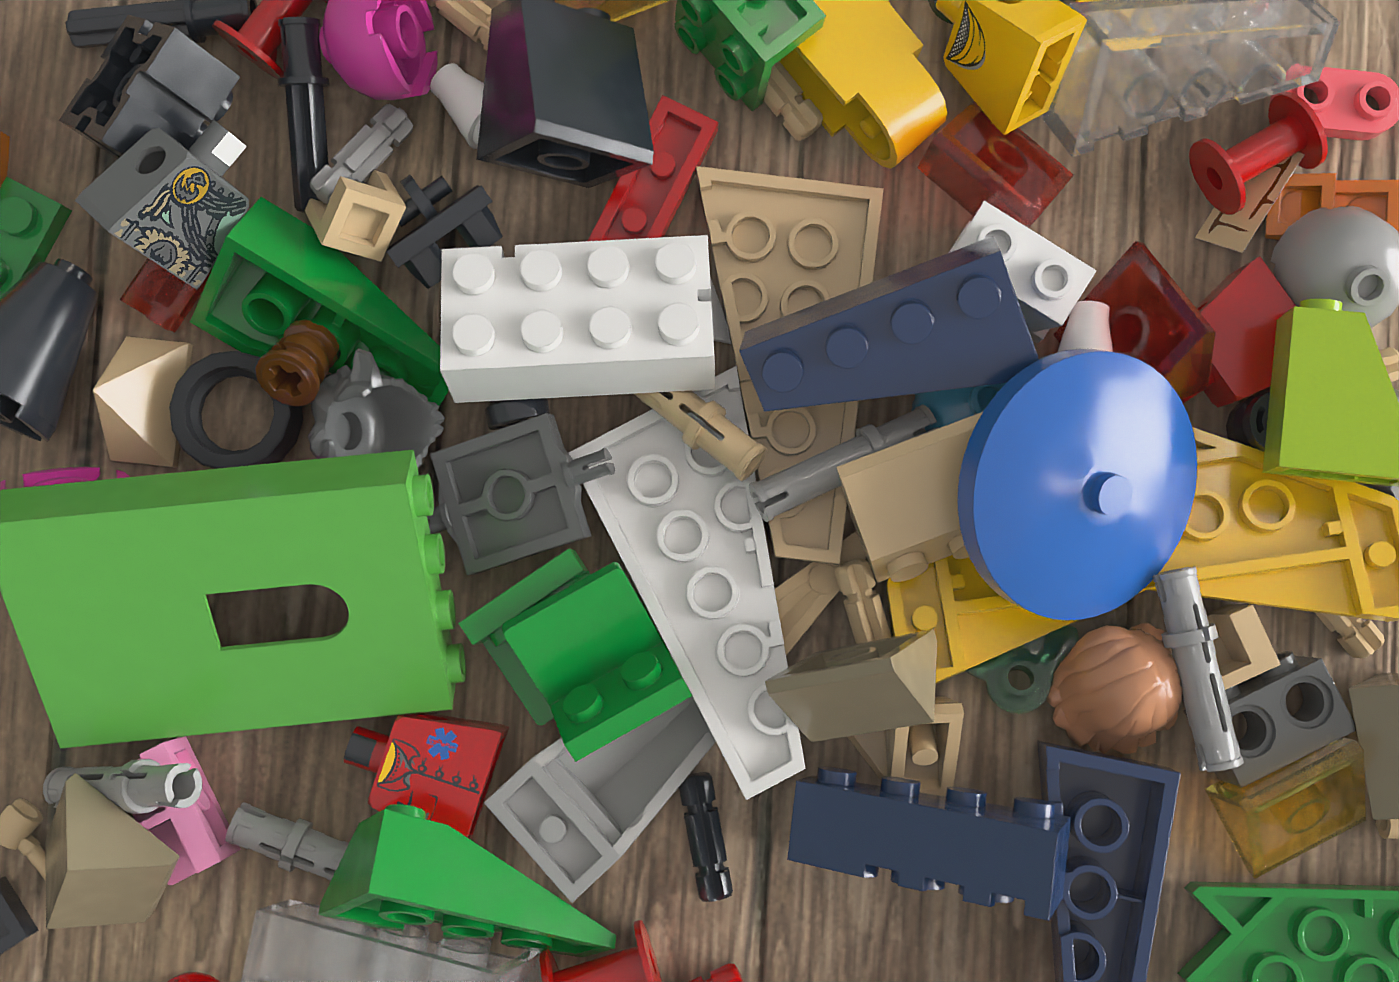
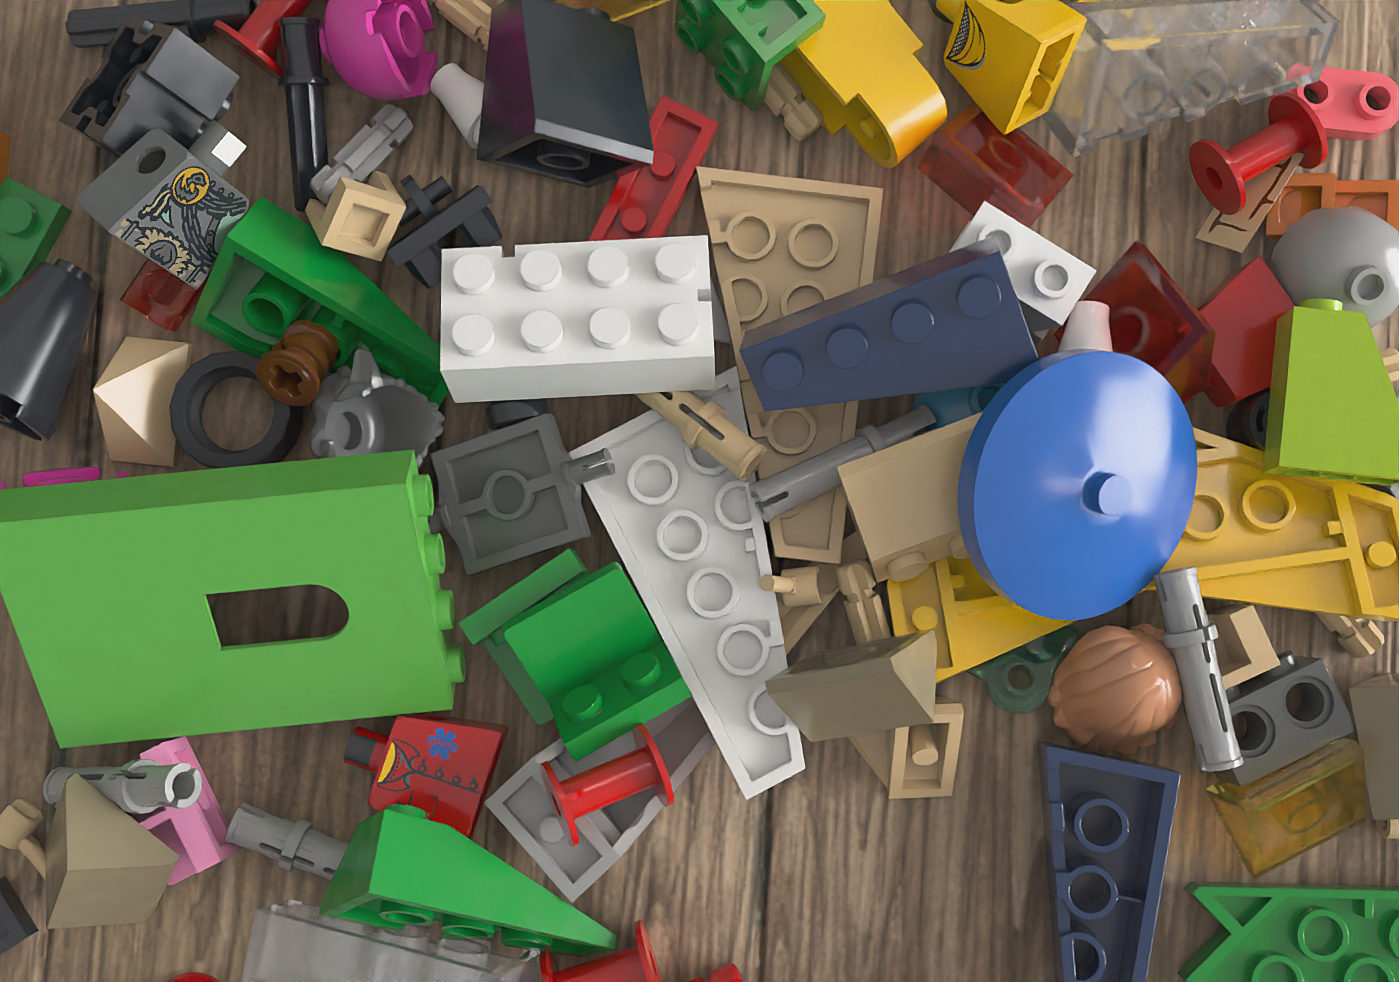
(608, 783): none -> red piece
(705, 837): black axle -> none
(796, 585): none -> tan hand
(932, 838): dark blue wedge -> none

